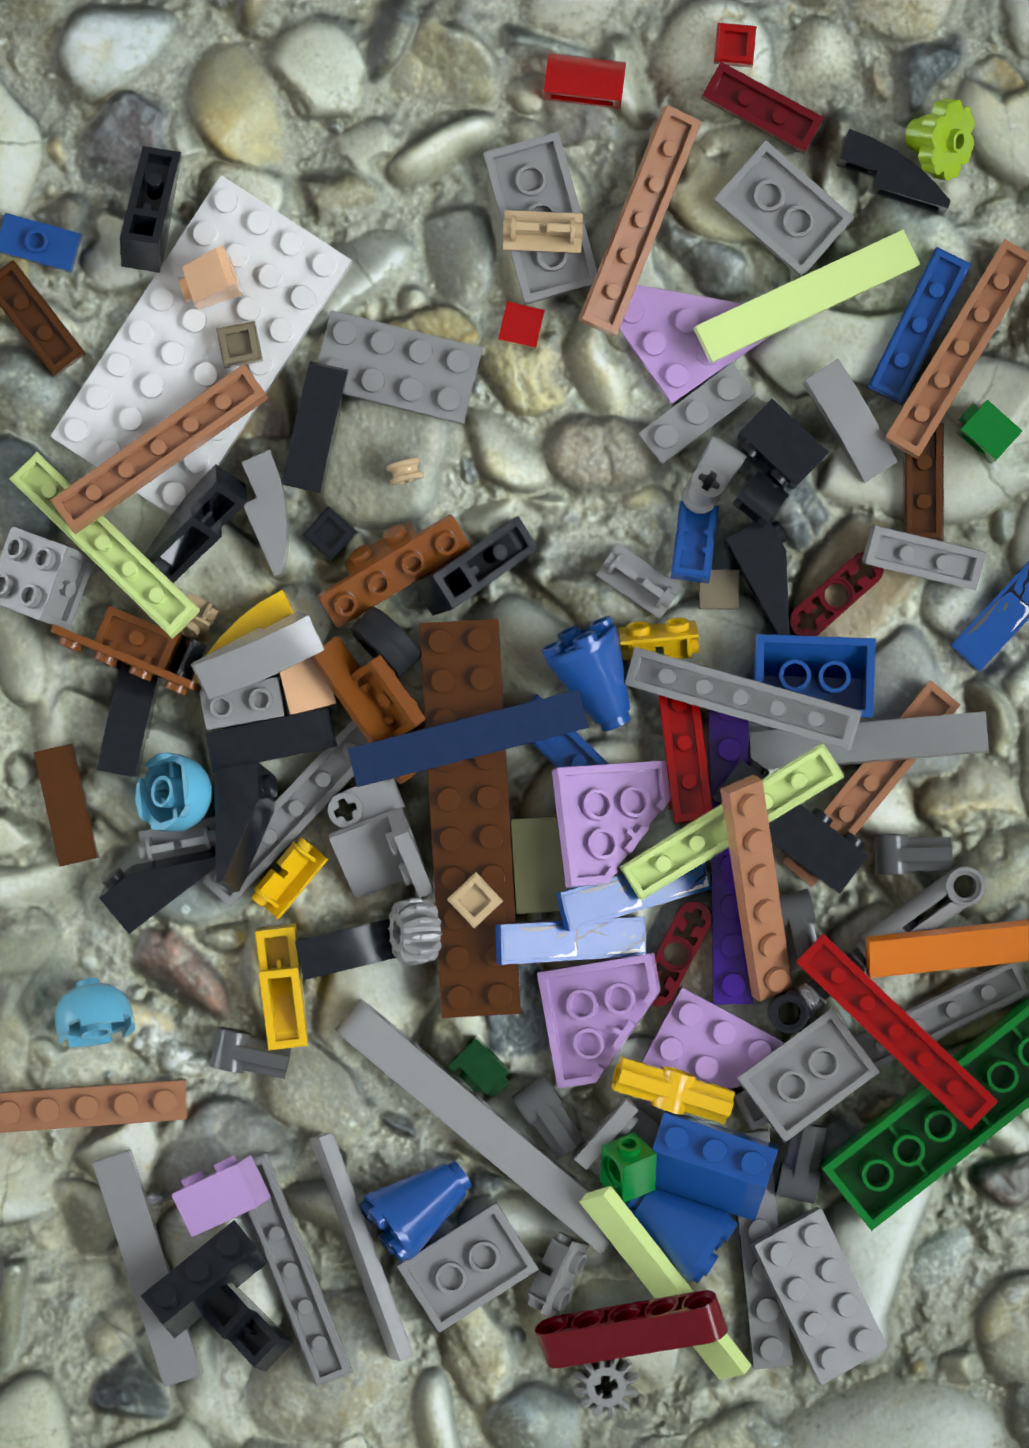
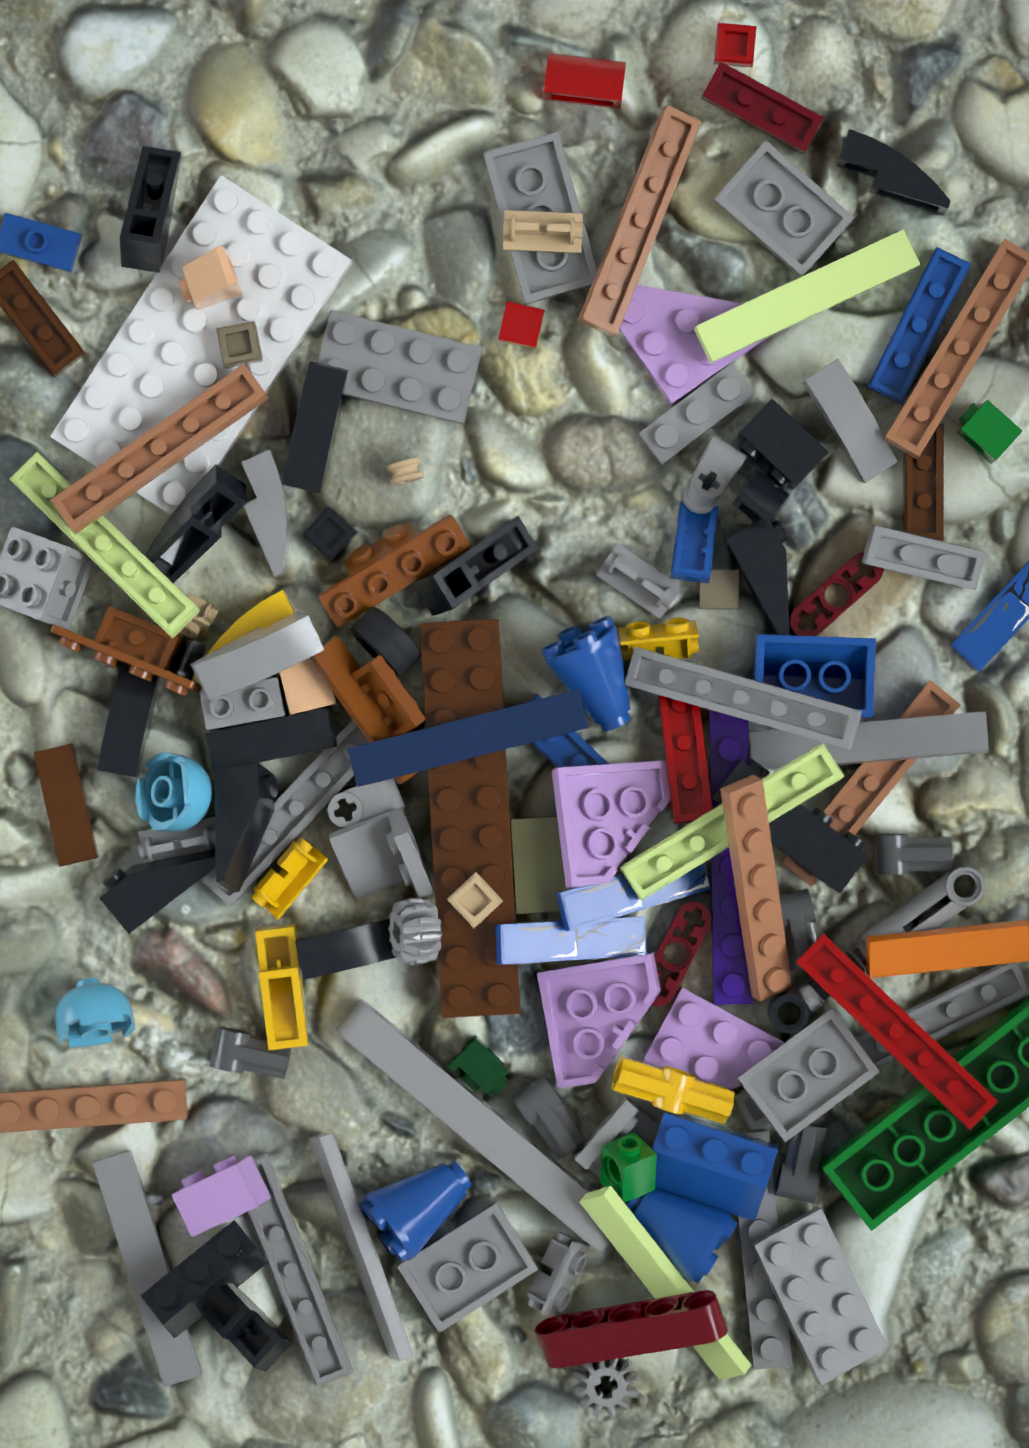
(942, 138): lime plant -> none

